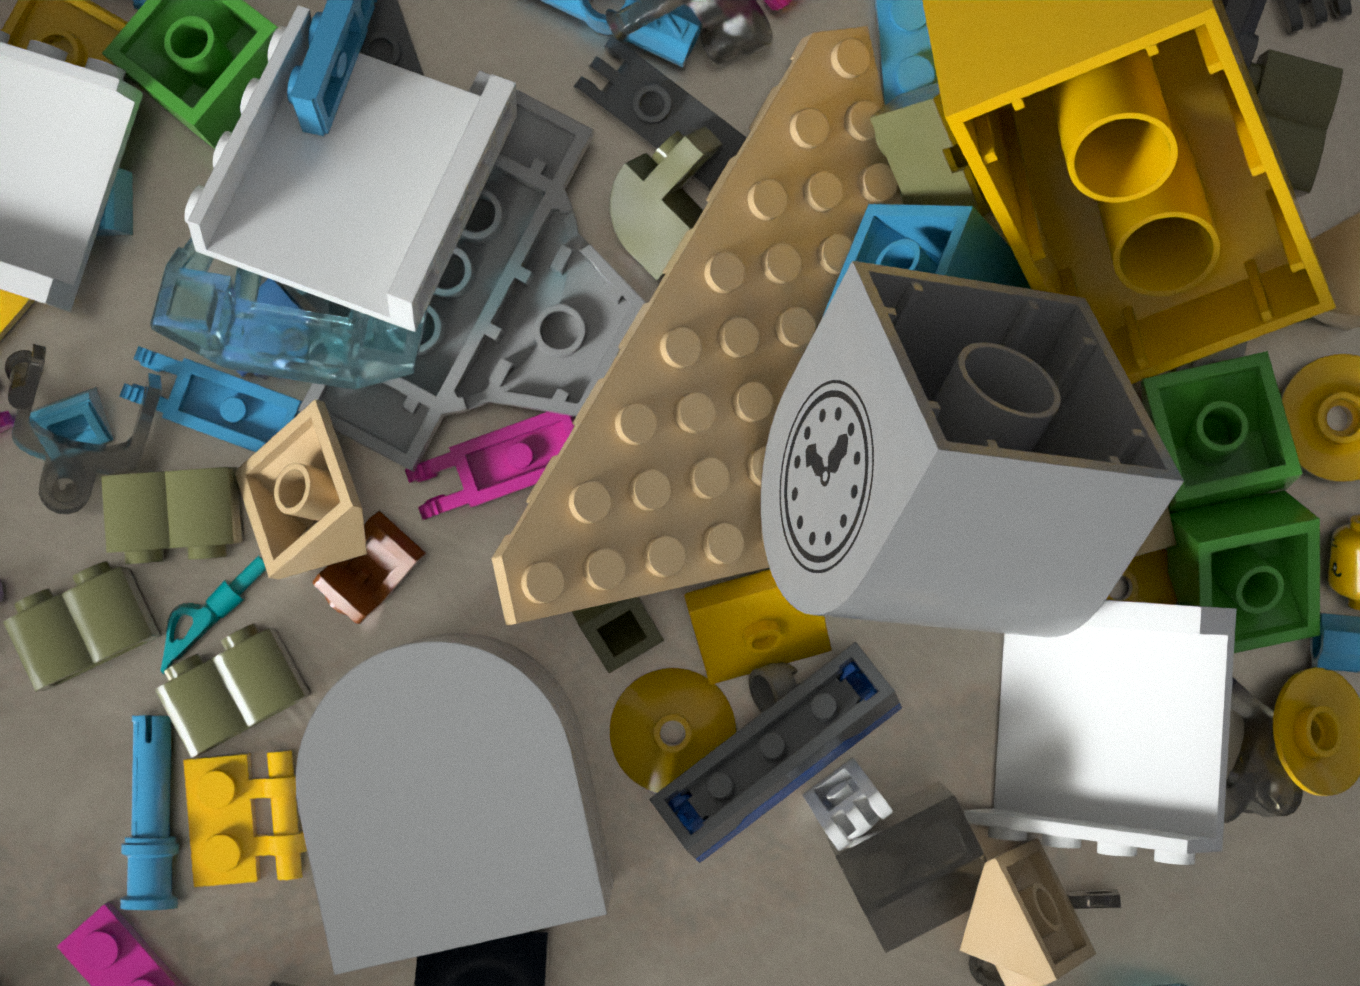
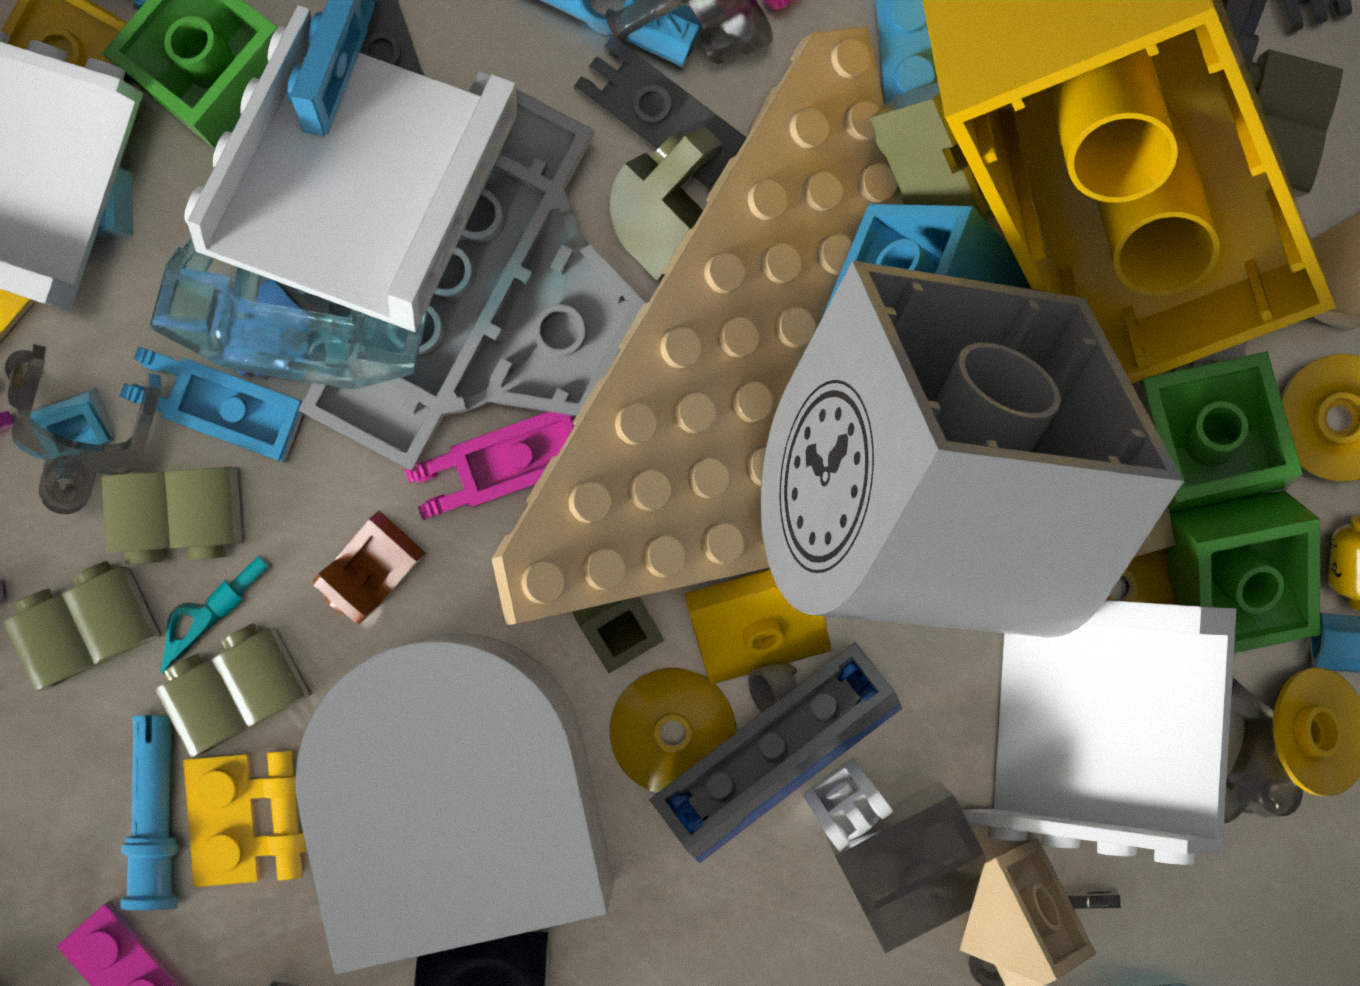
(302, 497): tan slope -> none

